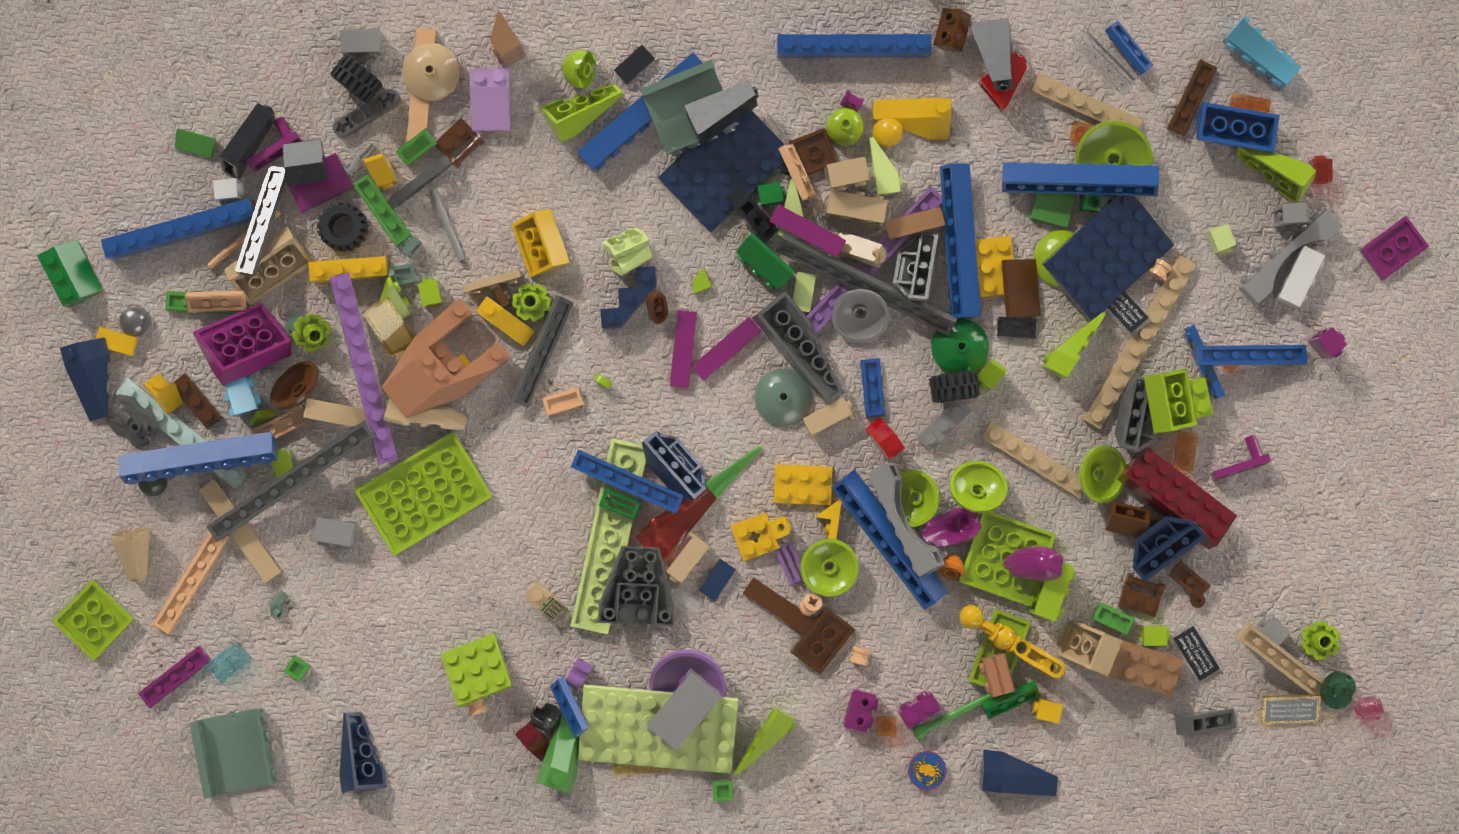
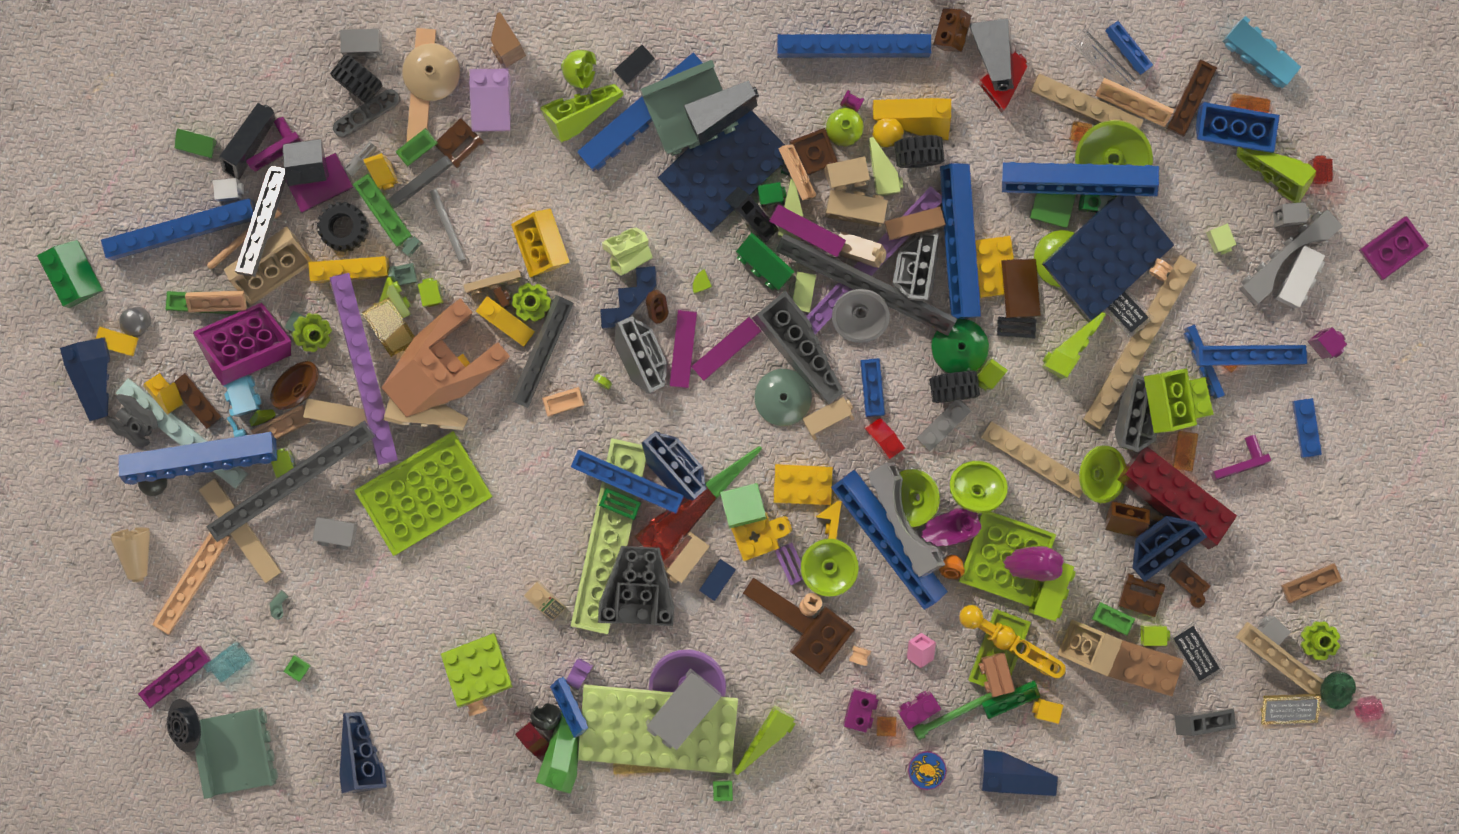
(93, 620): lime plate -> none
(184, 725): none -> black wheel
(237, 433): none -> medium azure hand
(641, 354): none -> dark grey wedge
(743, 505): none -> tile
(919, 151): none -> black tyre
(921, 650): none -> bright pink panel
(1134, 102): none -> light nougat tile
(1307, 427): none -> blue plate
(1311, 583): none -> medium nougat tile

